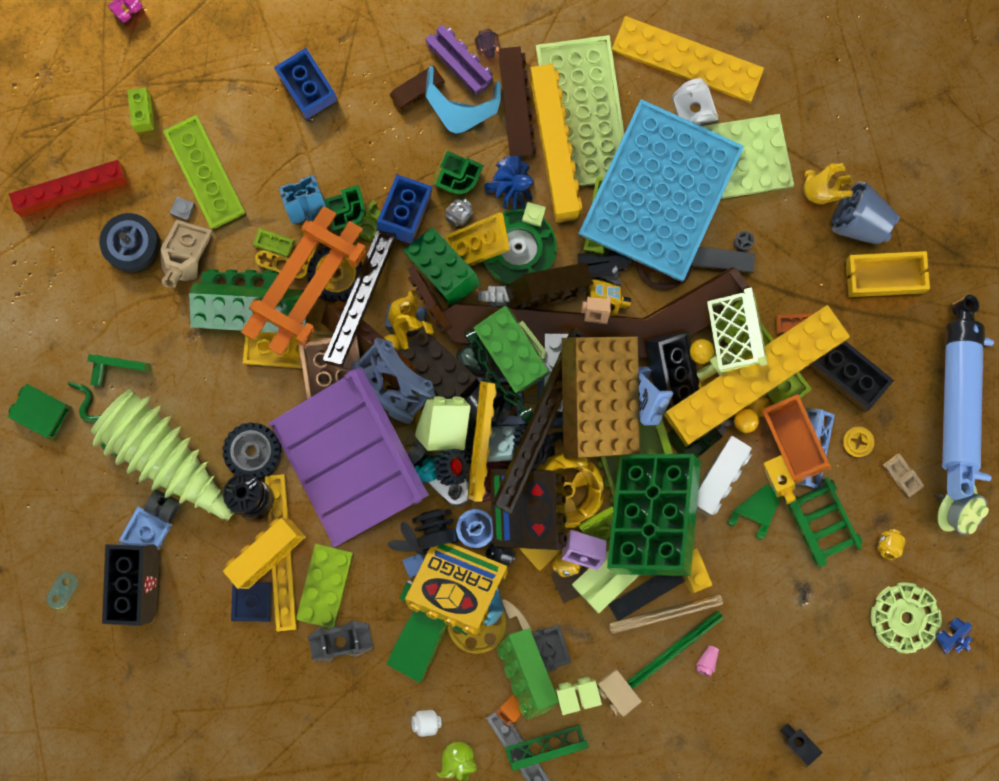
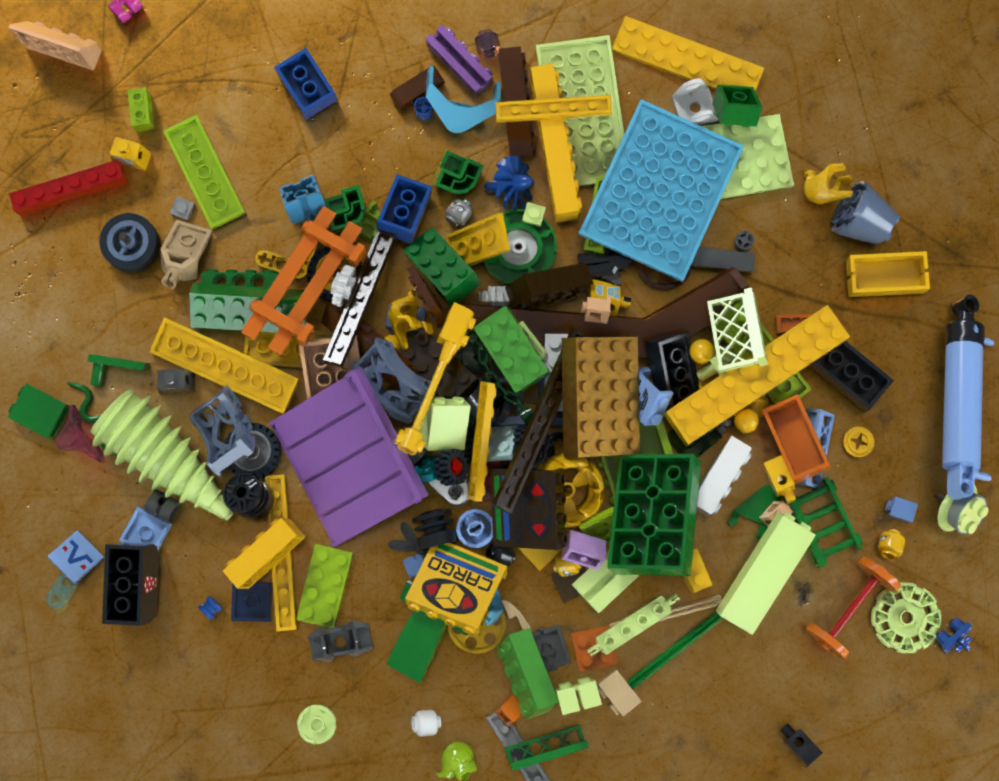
(57, 44): none -> light nougat slope
(74, 438): none -> clear pink piece
(75, 557): none -> light blue tile
(127, 153): none -> yellow torso
(175, 381): none -> dark grey torso
(210, 607): none -> blue wheel
(225, 365): none -> yellow plate
(241, 442): none -> sand blue fence
(273, 243): lime plate -> none
(316, 724): none -> yellowish green tile
(342, 285): none -> white gear
(422, 104): none -> blue wheel
(452, 338): none -> yellow bar
(553, 108): none -> yellow tile
(585, 640): none -> orange plate
(633, 625): none -> yellowish green plate
(643, 595): black plate -> none
(707, 662): bright pink cone -> none
(737, 105): none -> green brick
(765, 572): none -> yellowish green brick
(771, 511): none -> light nougat brick
(878, 575): none -> orange piece
(901, 509): none -> medium blue brick
(903, 475): tan slope -> none

